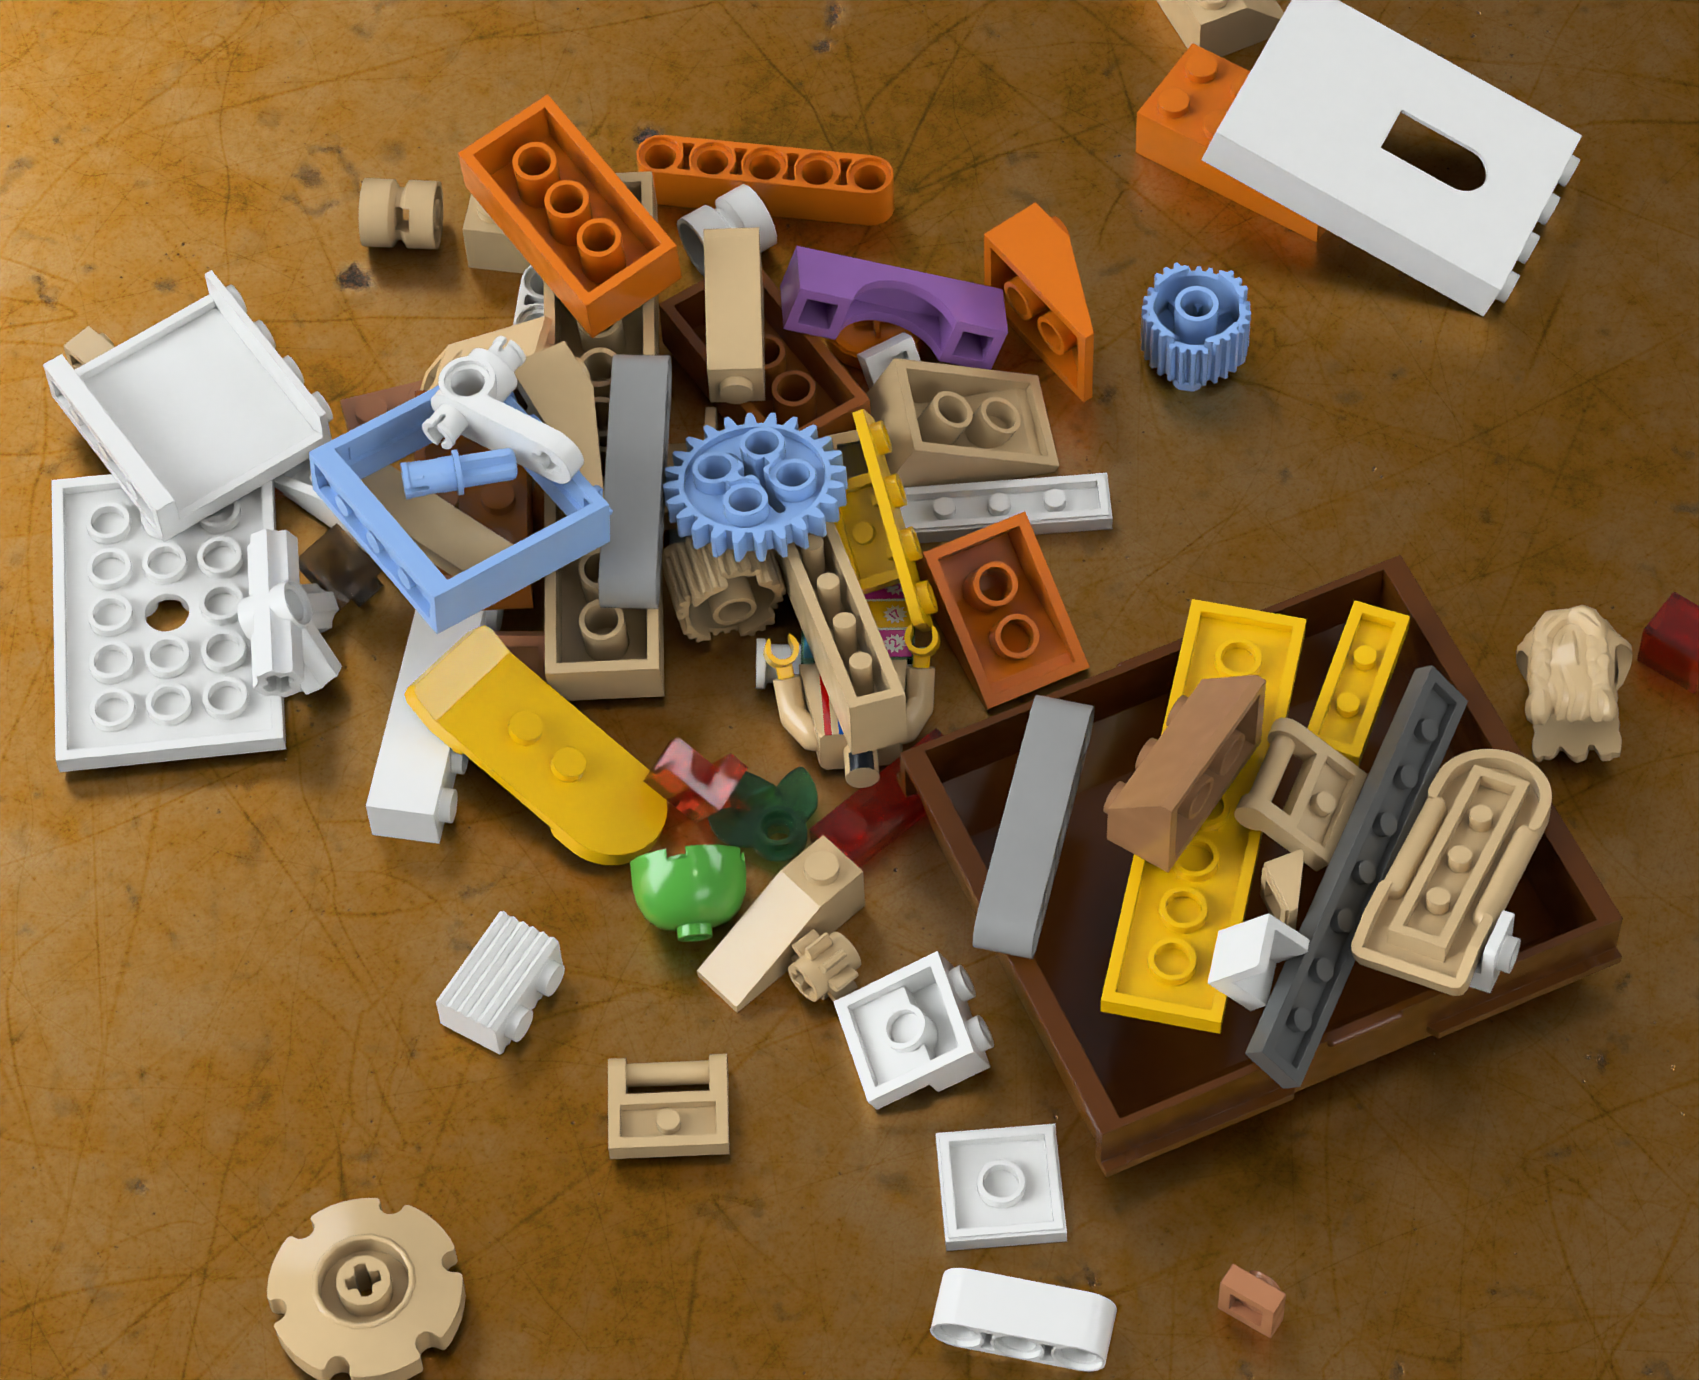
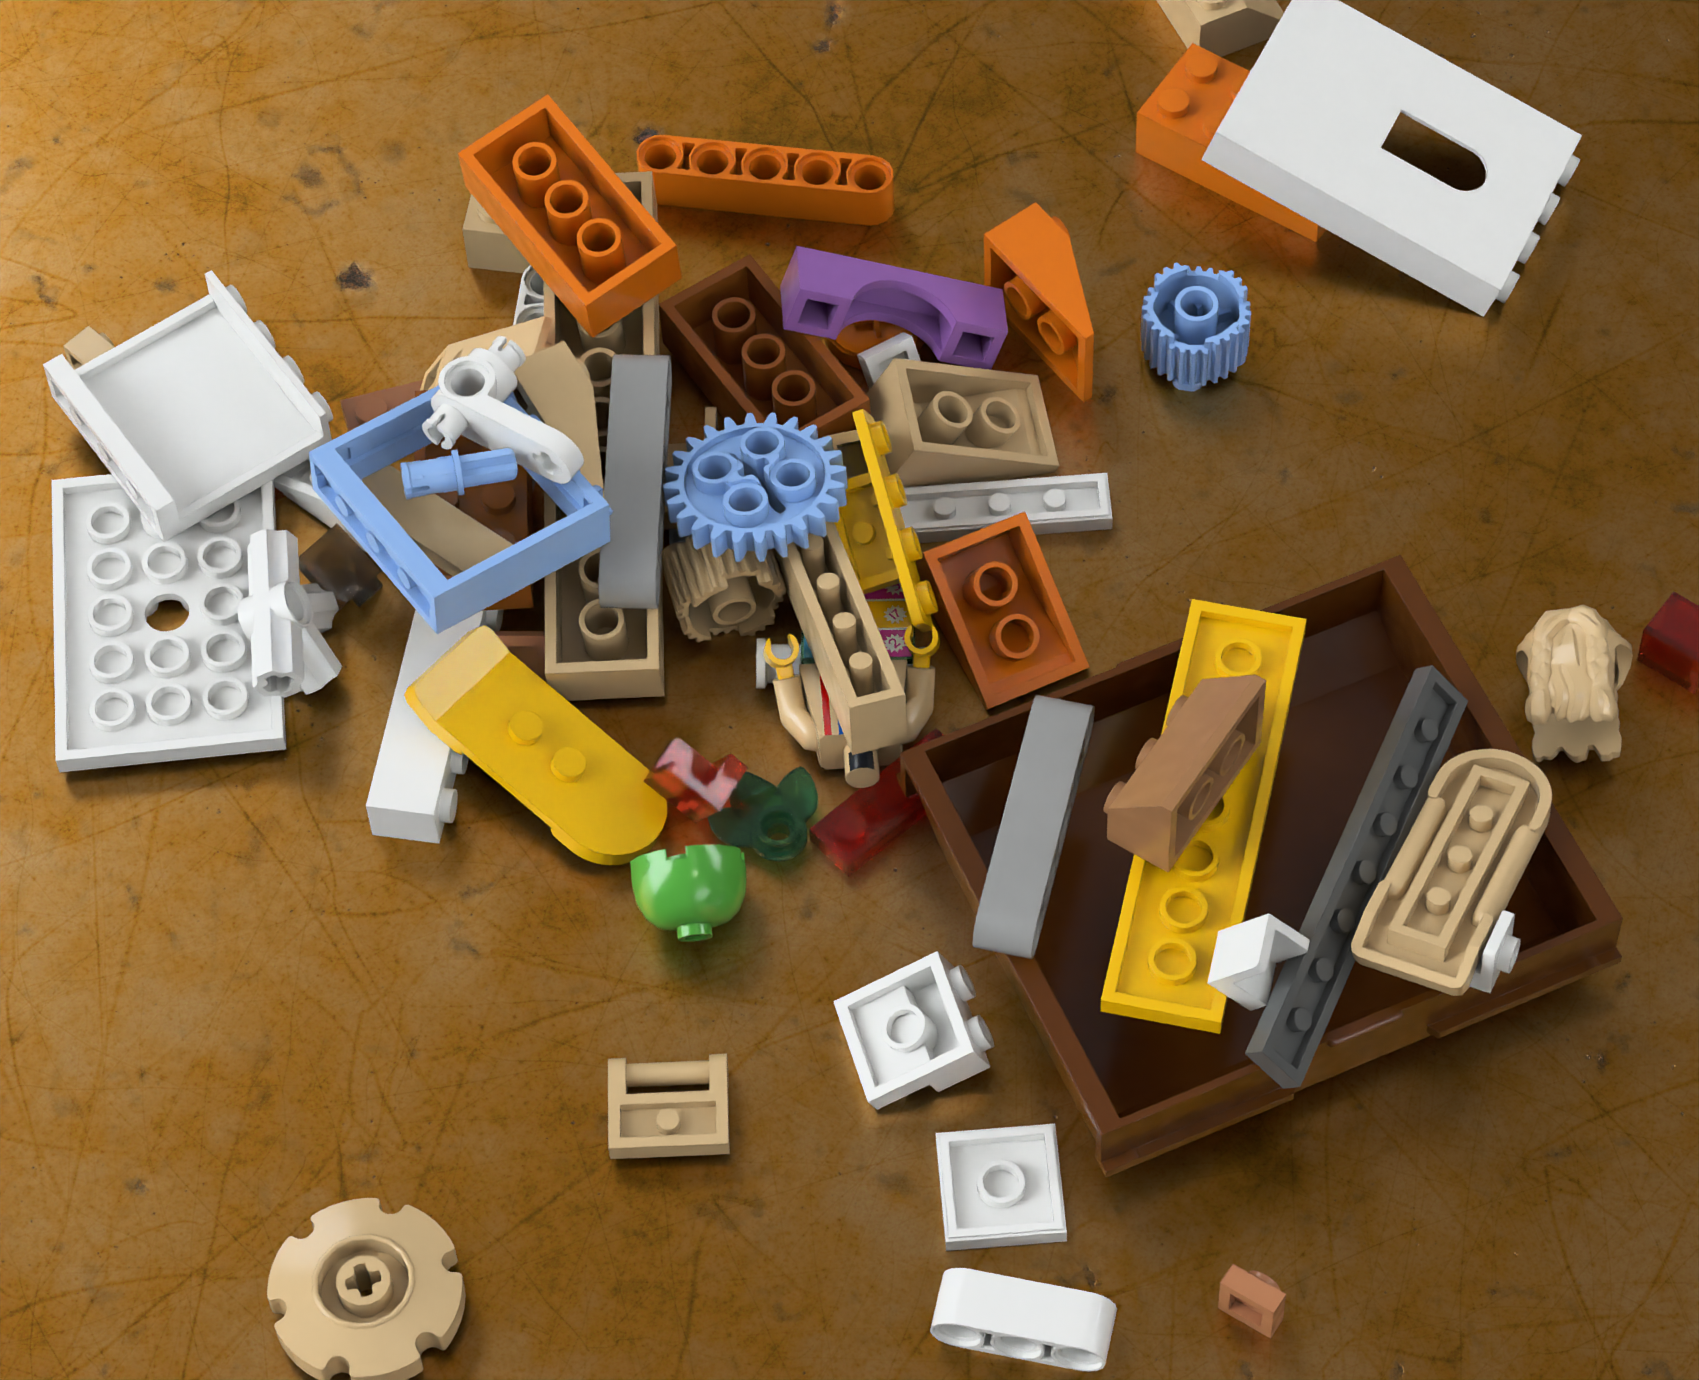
(382, 213): tan wheel -> none
(501, 983): white brick -> none
(733, 210): white wheel -> none
(734, 315): tan slope -> none
(809, 893): tan slope -> none
(824, 966): tan gear -> none
(1282, 886): tan slope -> none
(1318, 800): tan plate -> none
(1358, 678): yellow plate -> none

